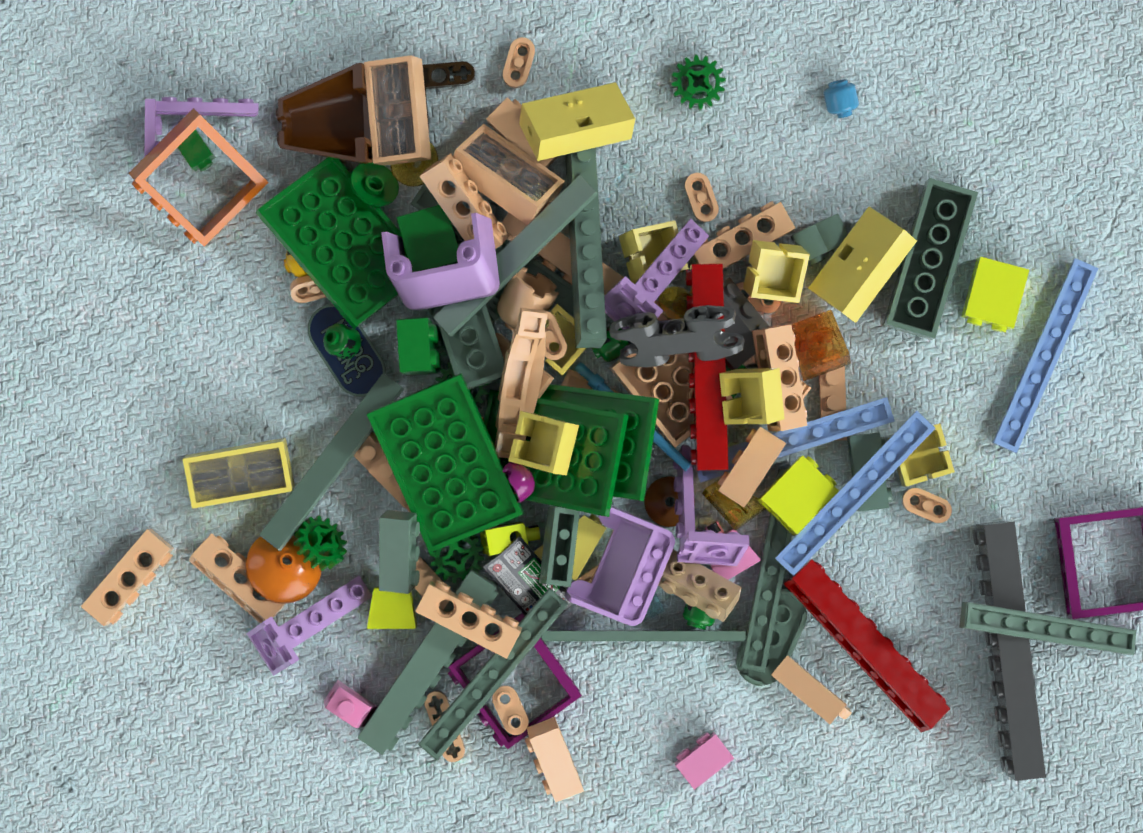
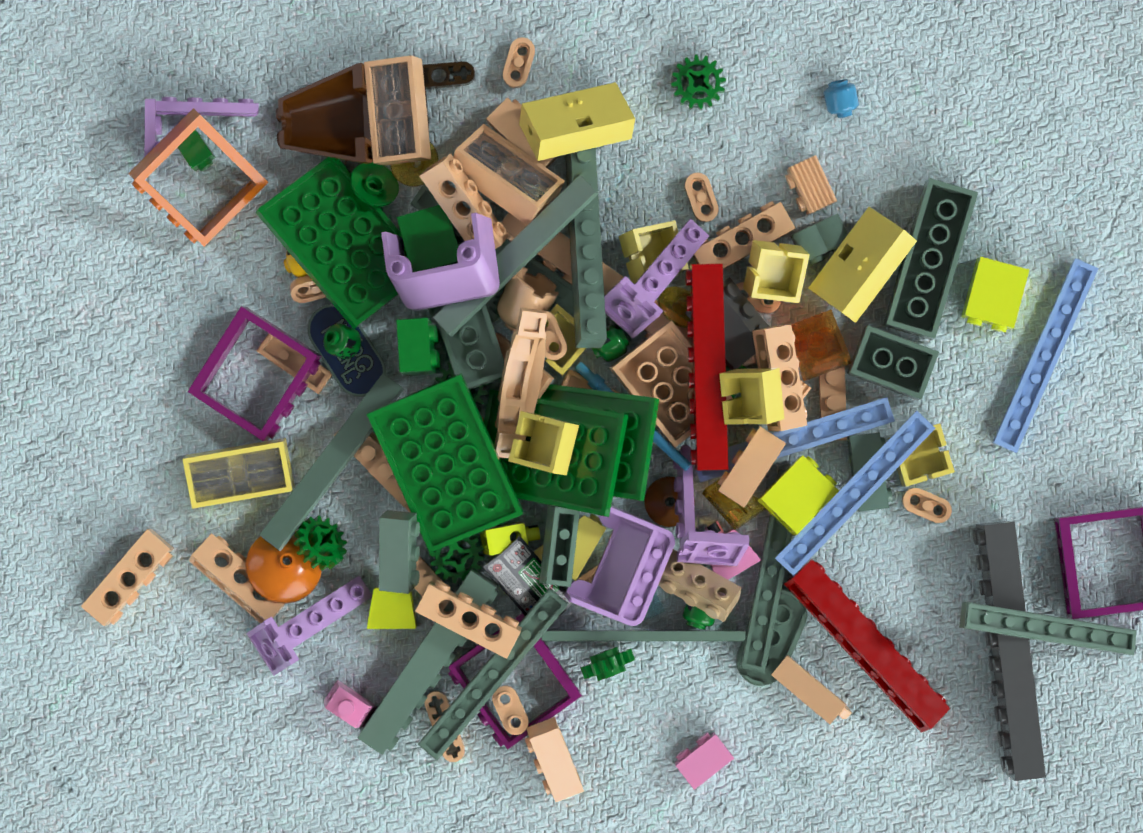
(222, 350): none -> magenta window
(292, 361): none -> light nougat tile
(520, 479): magenta hair -> none
(607, 663): none -> green gear
(696, 332): dark grey piece -> none
(810, 185): none -> light nougat brick
(893, 362): none -> sand green brick

